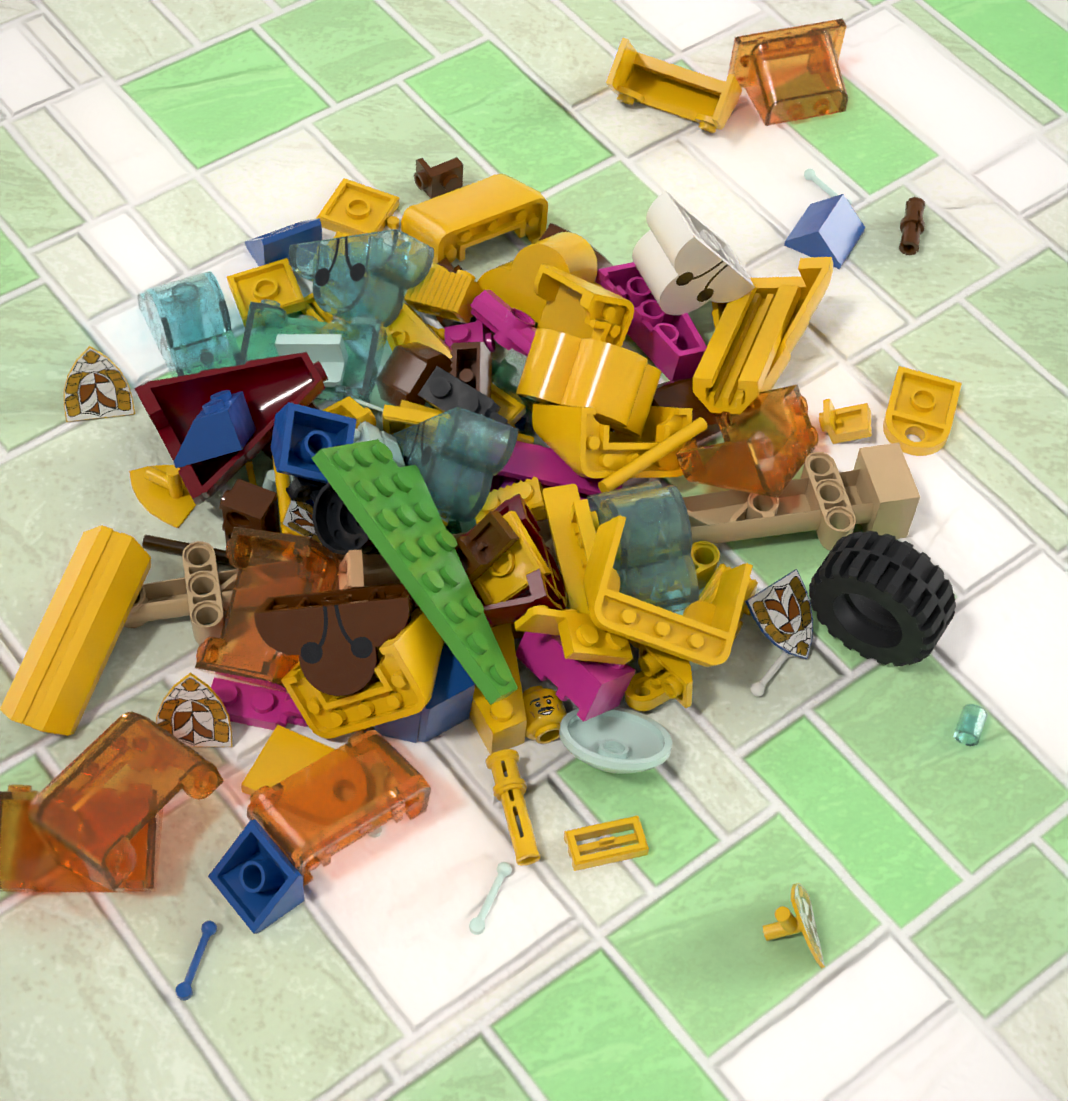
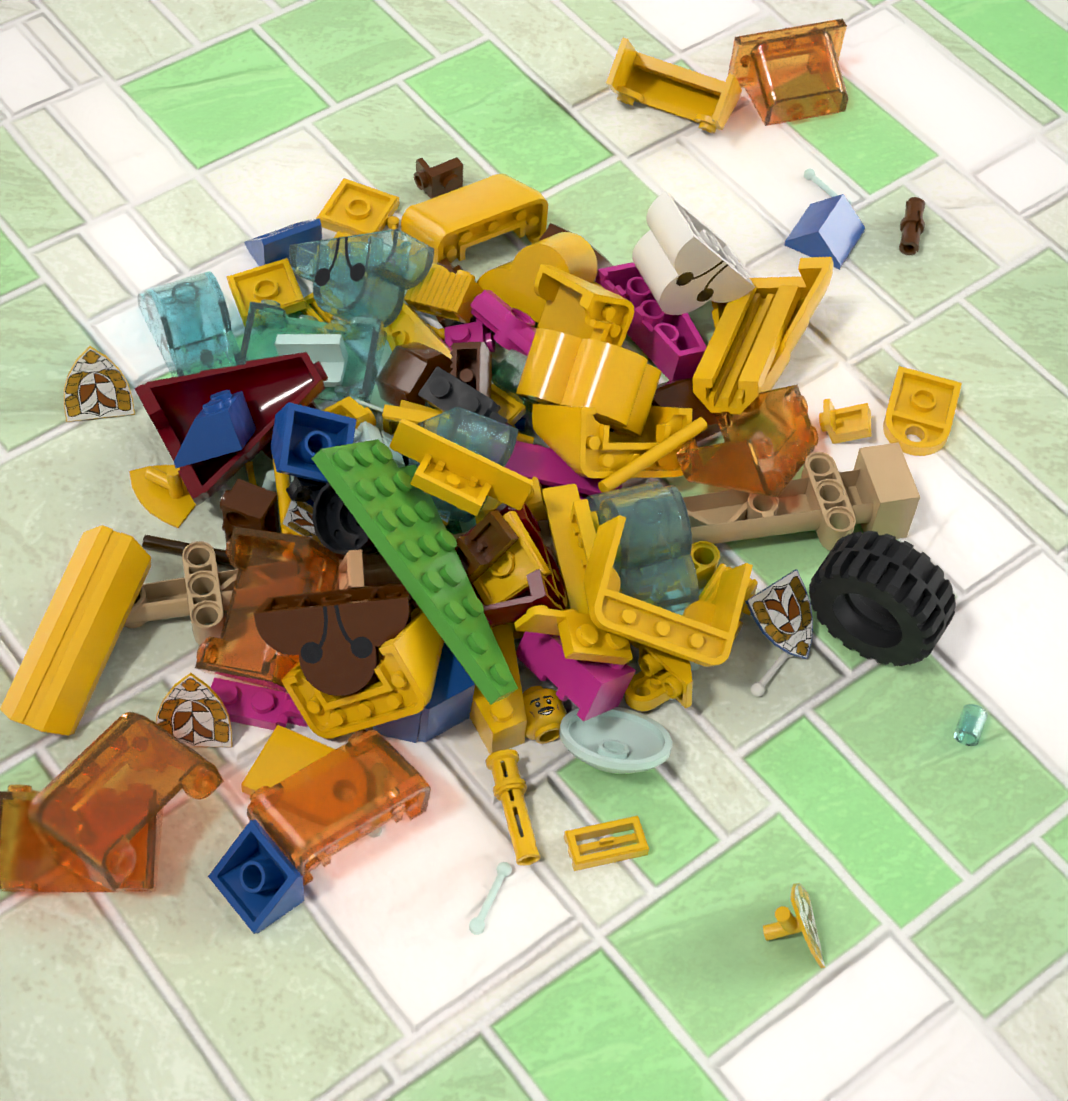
(184, 989): blue hinge -> none
(456, 472): none -> yellow bracket

